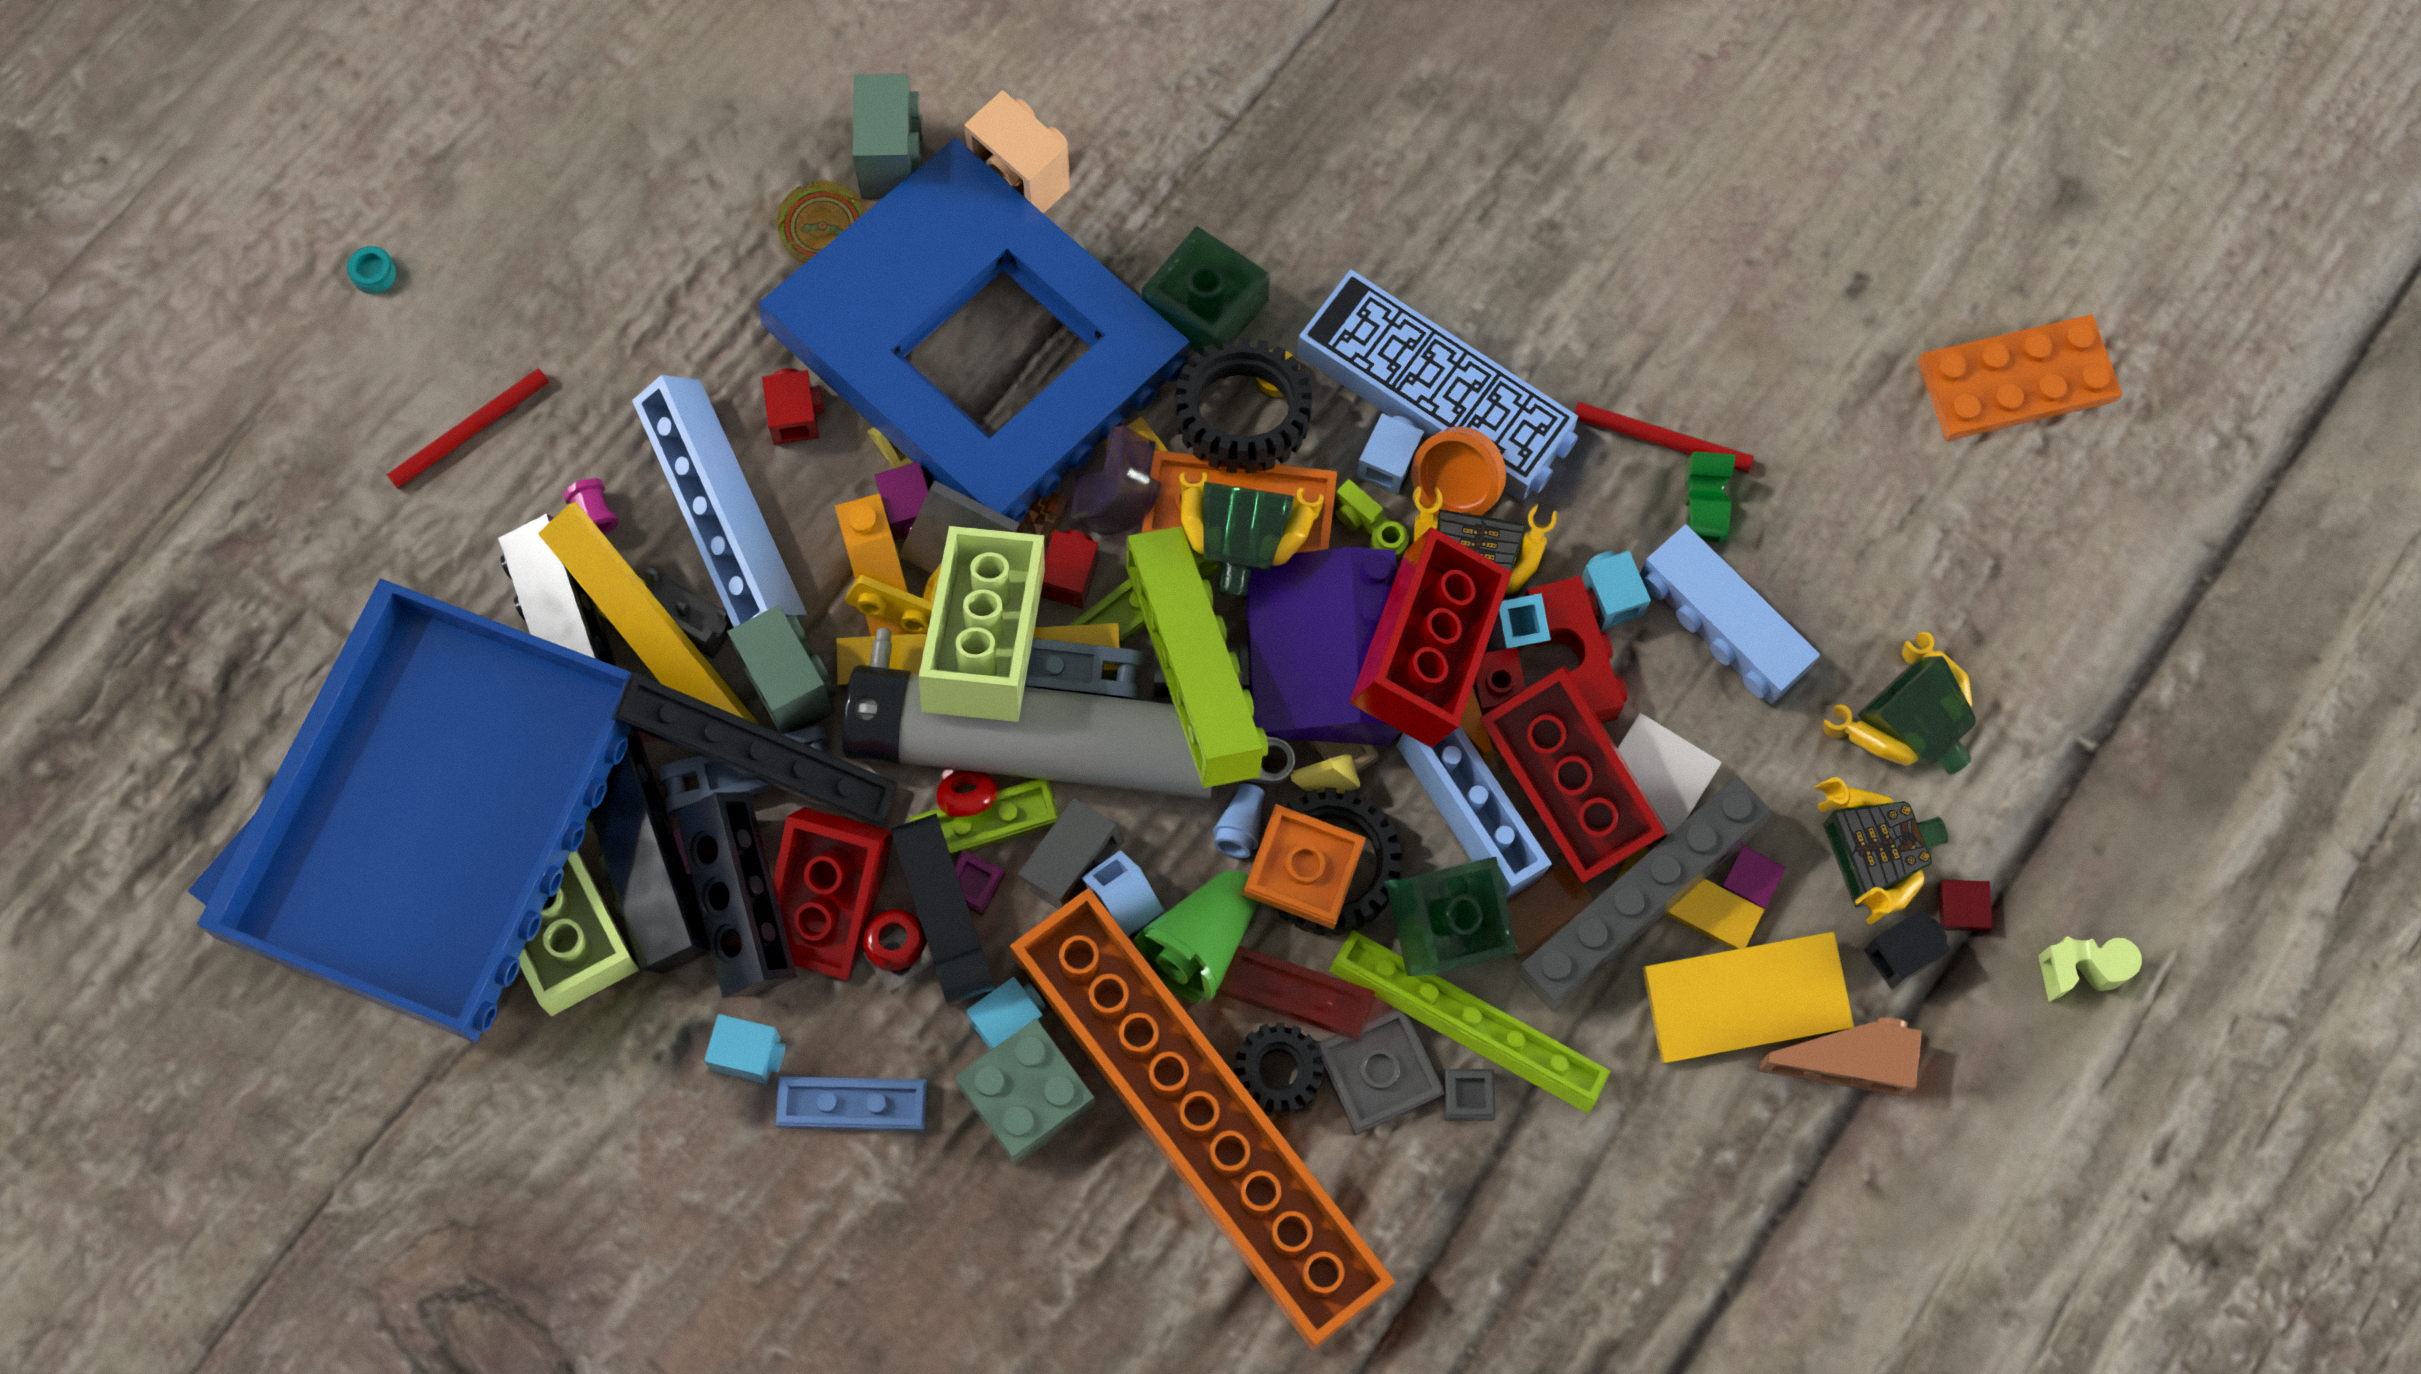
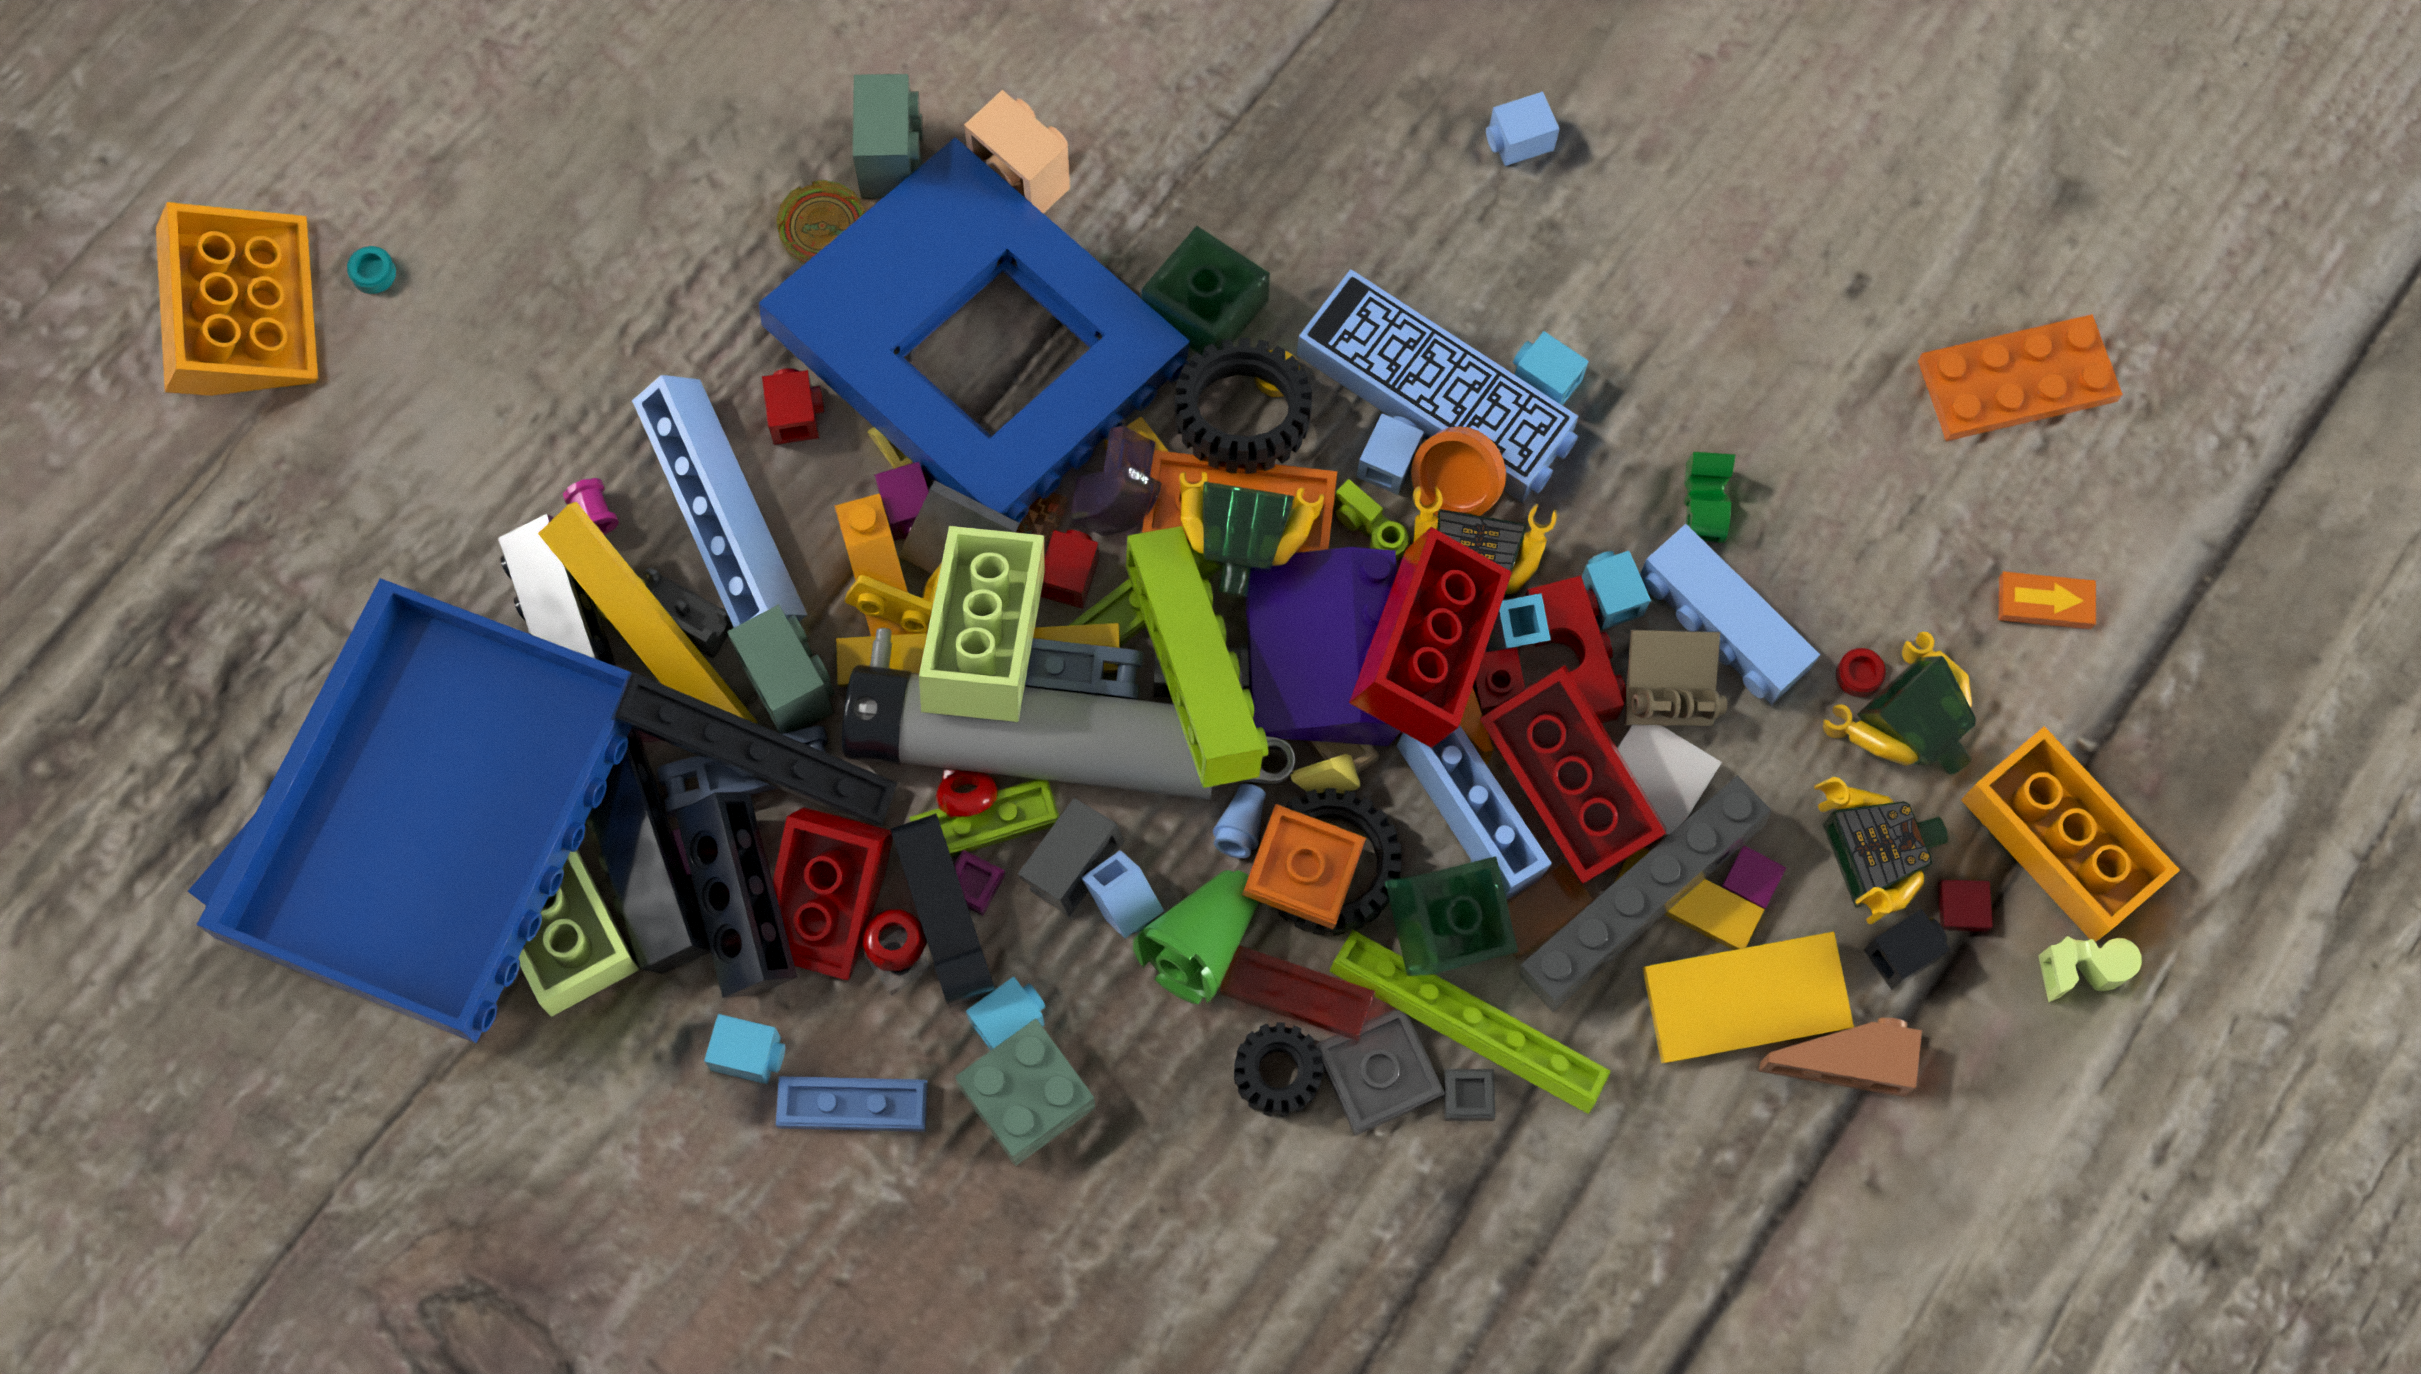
(234, 300): none -> light orange slope
(467, 428): red bar -> none
(1201, 1119): orange brick -> none
(1522, 129): none -> light blue brick
(1550, 367): none -> medium azure brick
(1656, 434): red bar -> none
(1673, 678): none -> dark tan hinge
(1860, 672): none -> red tile
(2047, 600): none -> orange tile
(2069, 834): none -> light orange brick

